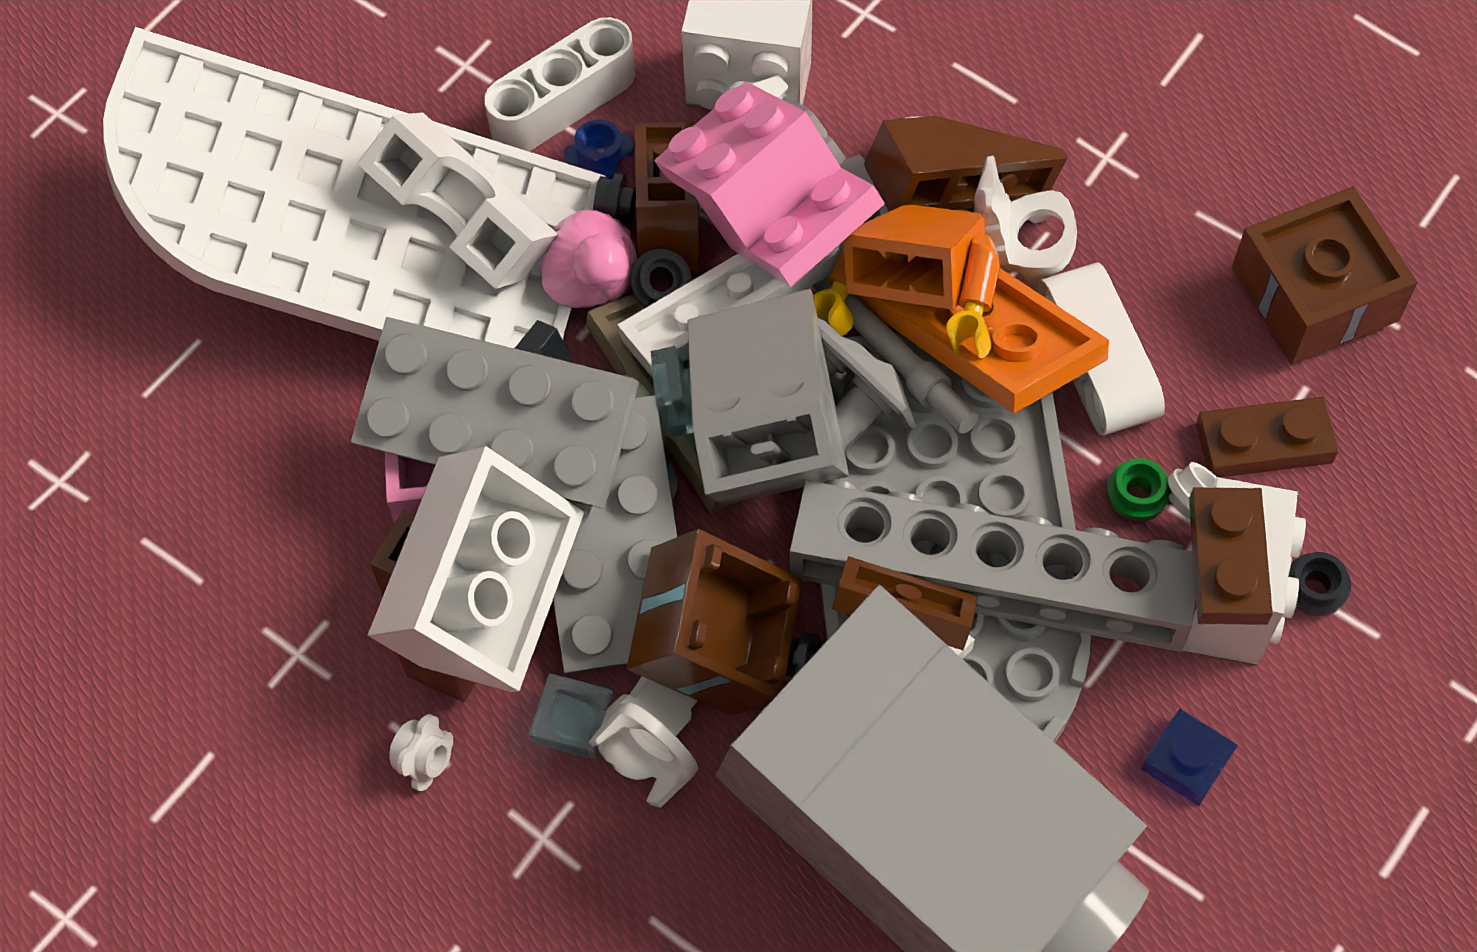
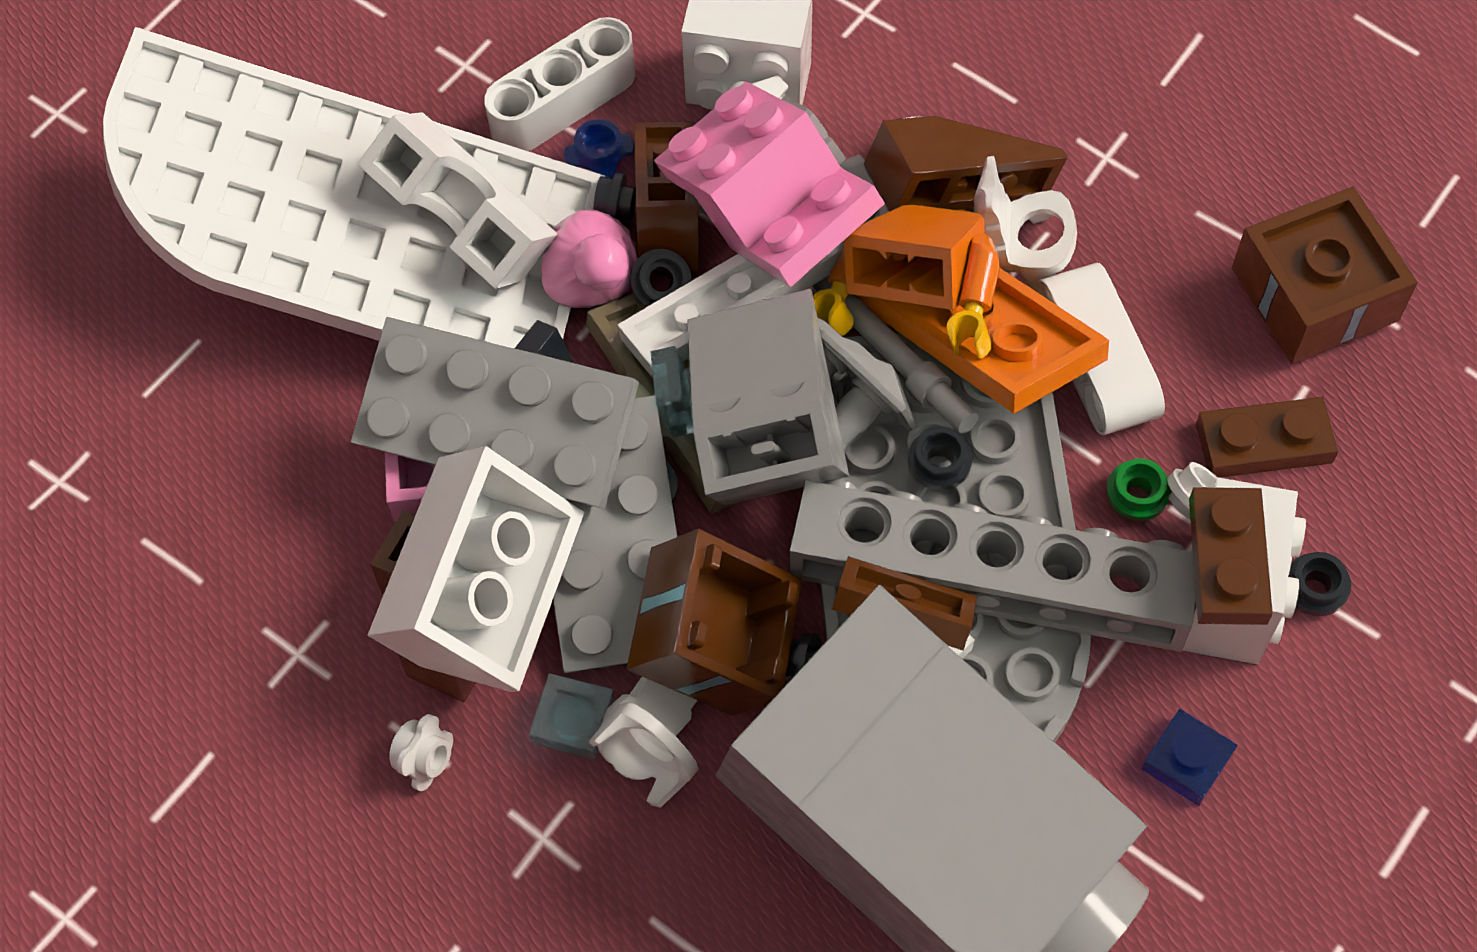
(945, 443): none -> black plate

